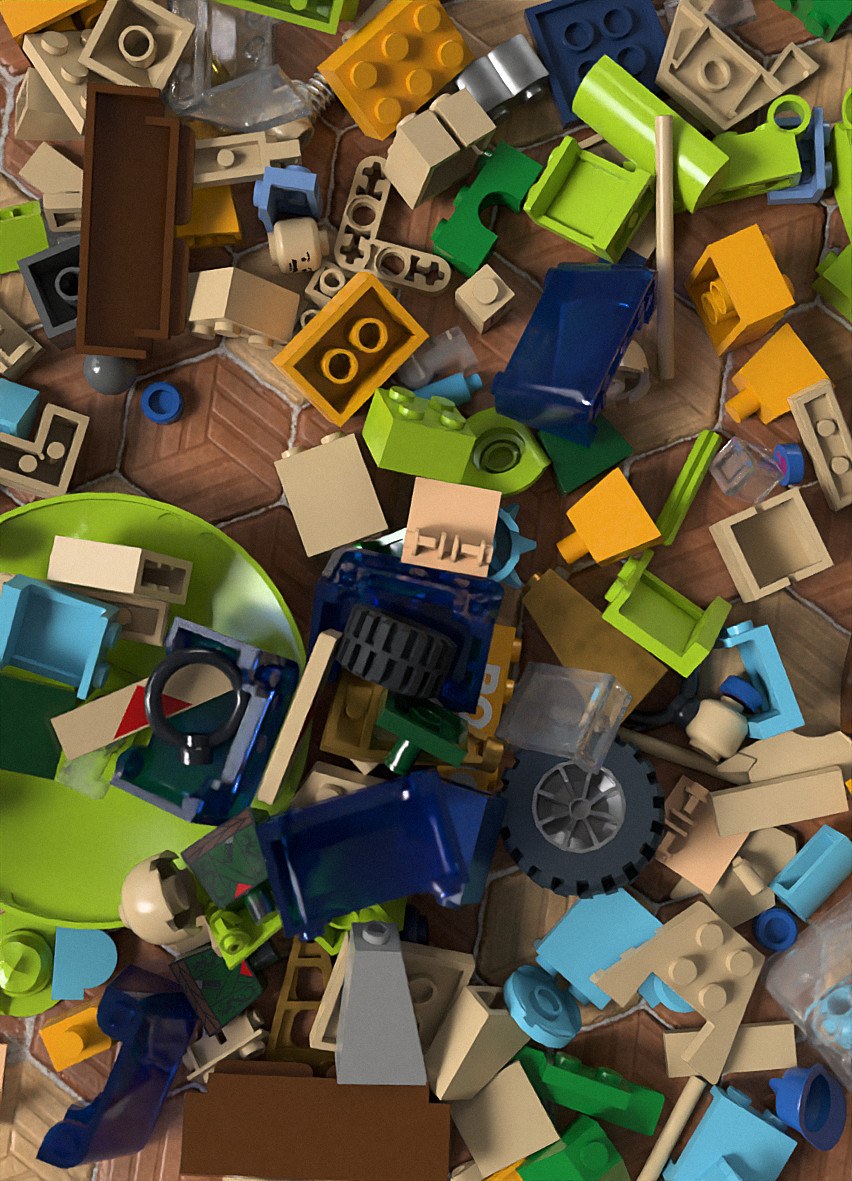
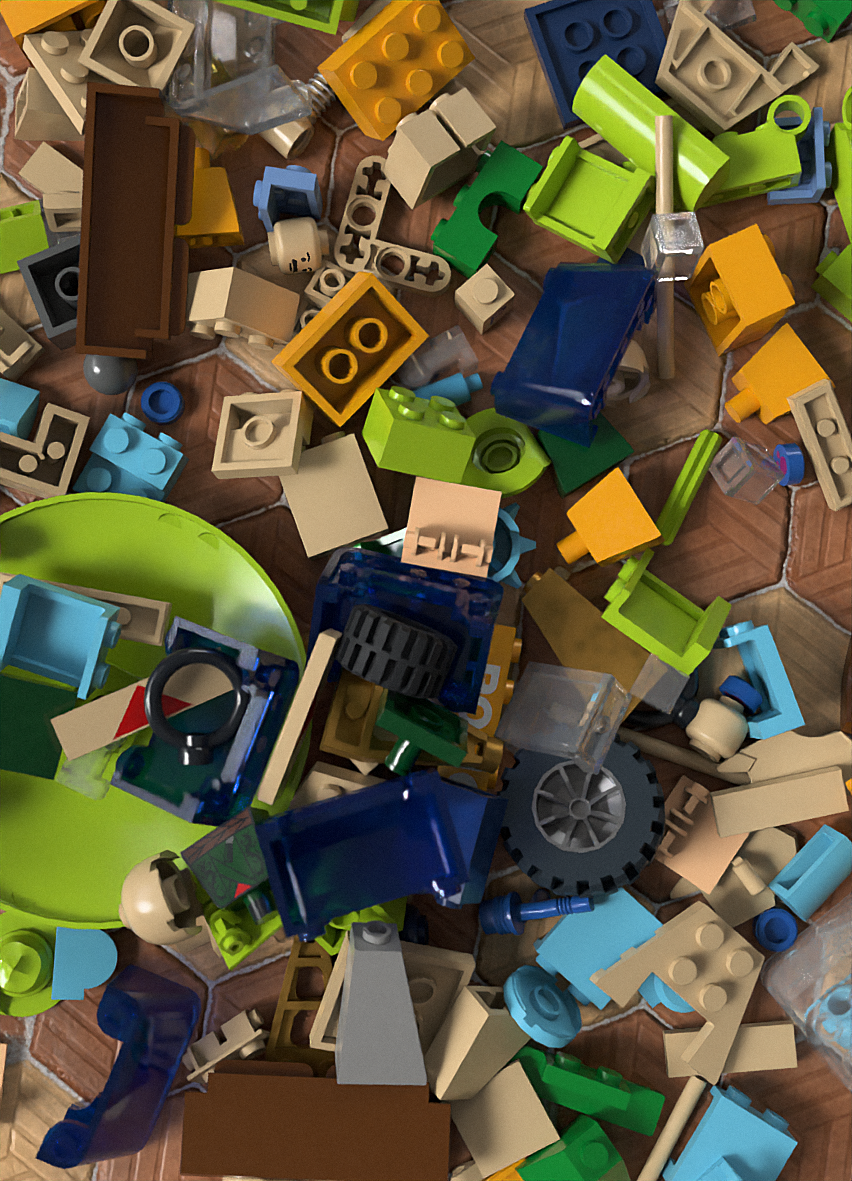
(75, 1035): light orange torso -> none
(119, 569): tan slope -> none
(131, 461): none -> medium azure plate
(217, 991): torso -> none
(241, 158): tan hinge -> none
(262, 434): none -> tan plate
(504, 79): flat silver brick -> none
(508, 914): none -> blue piece
(659, 684): none -> clear panel
(672, 245): none -> clear panel
(770, 545): tan piece -> none
(811, 1104): blue piece -> none

